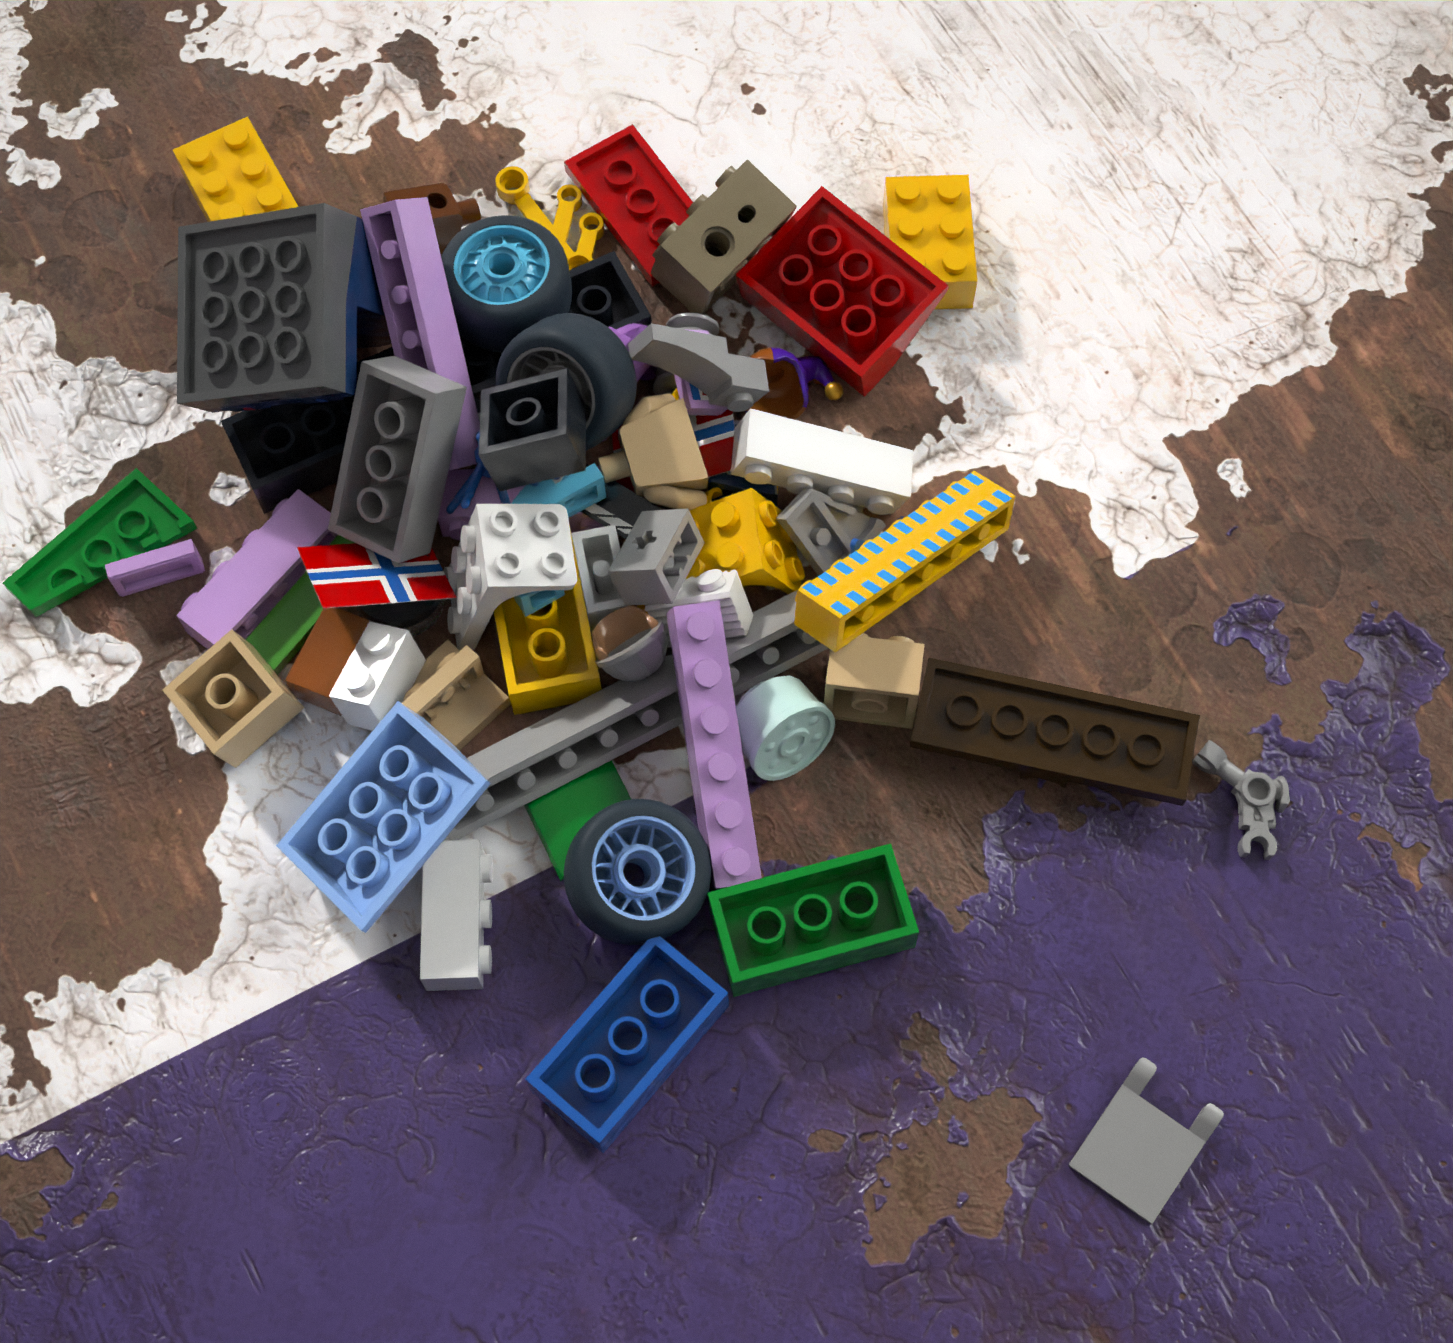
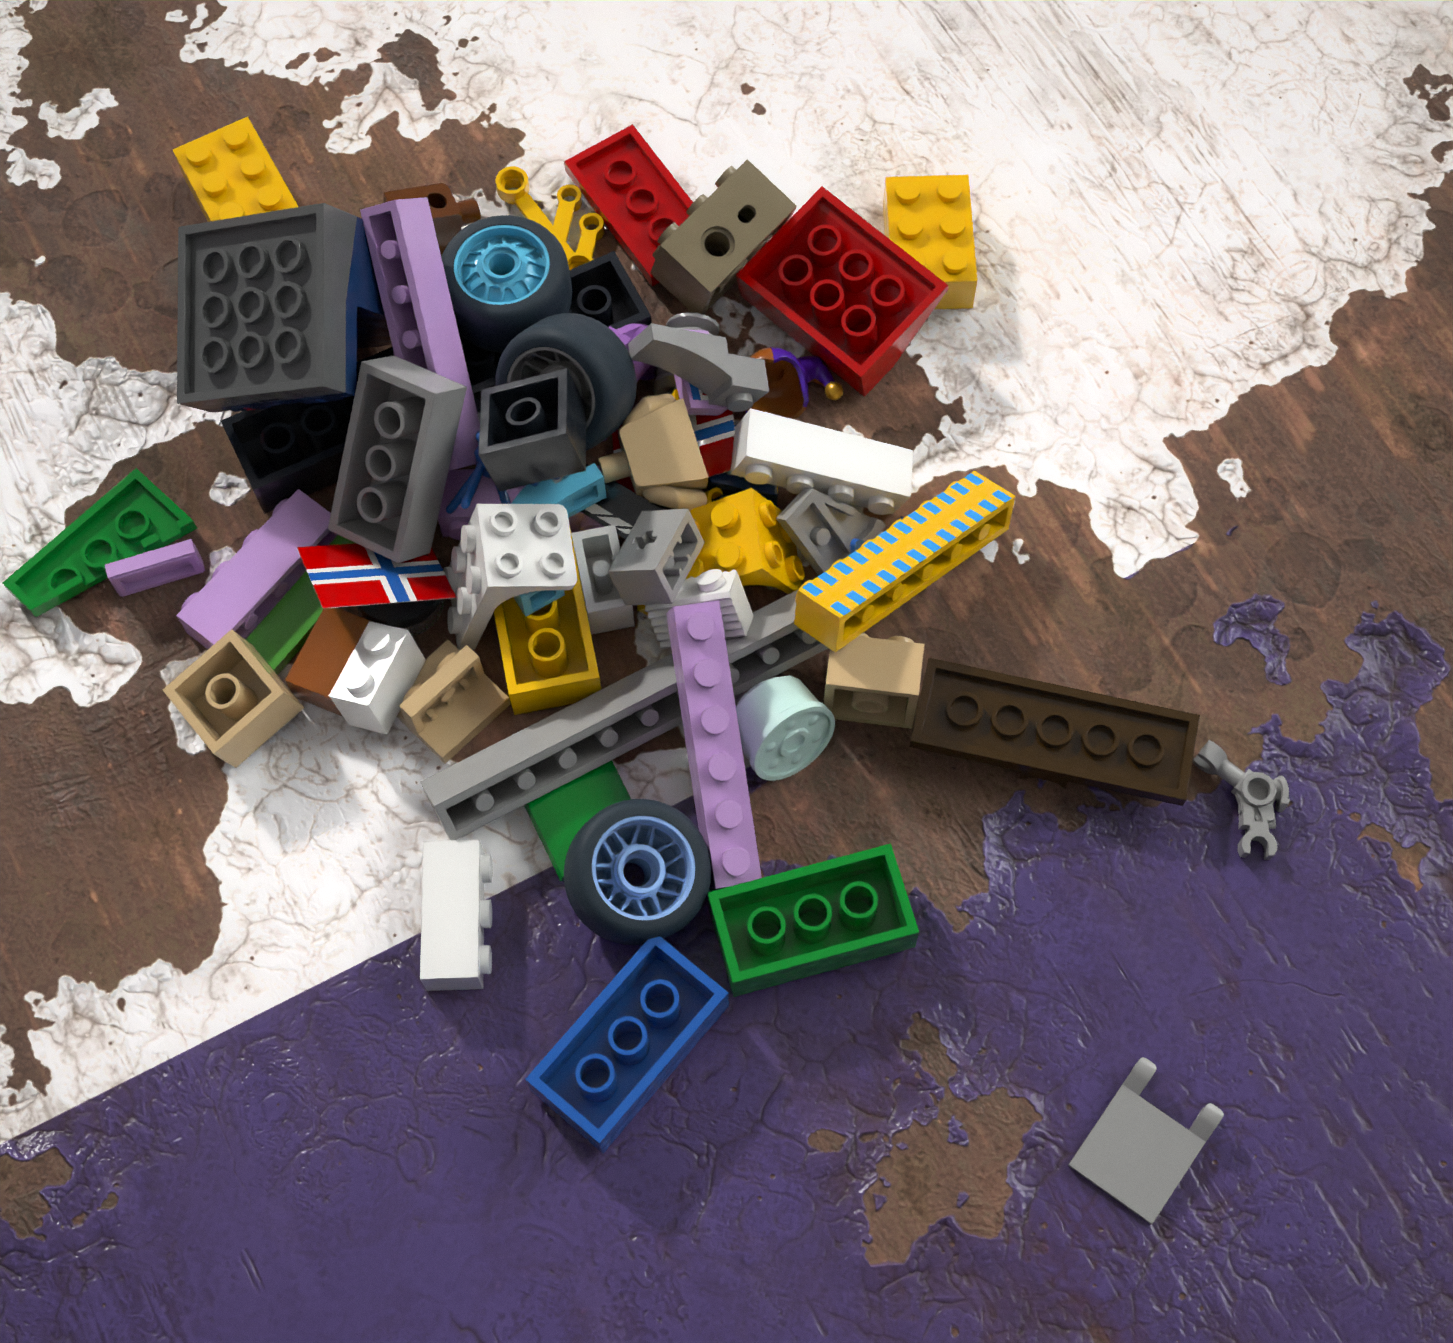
(383, 815): light blue slope -> none
(629, 644): piece -> none

